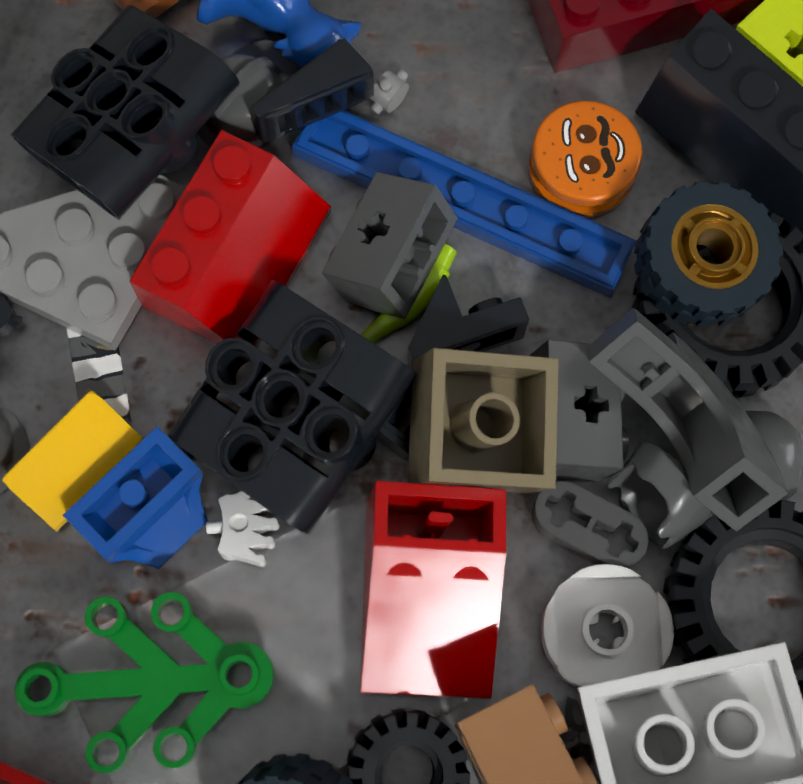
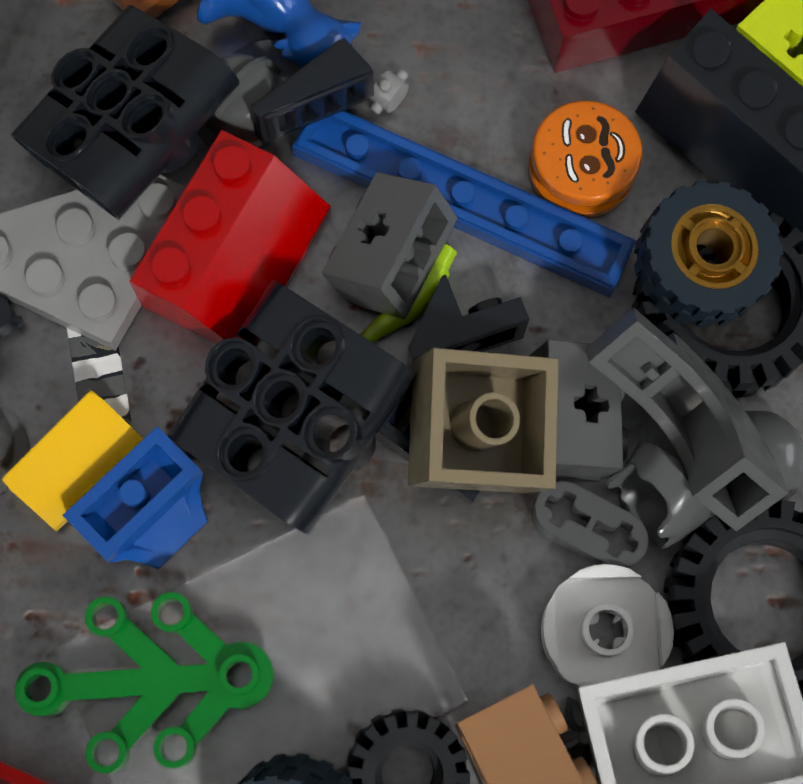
(242, 529): white piece -> none
(432, 589): slope -> none

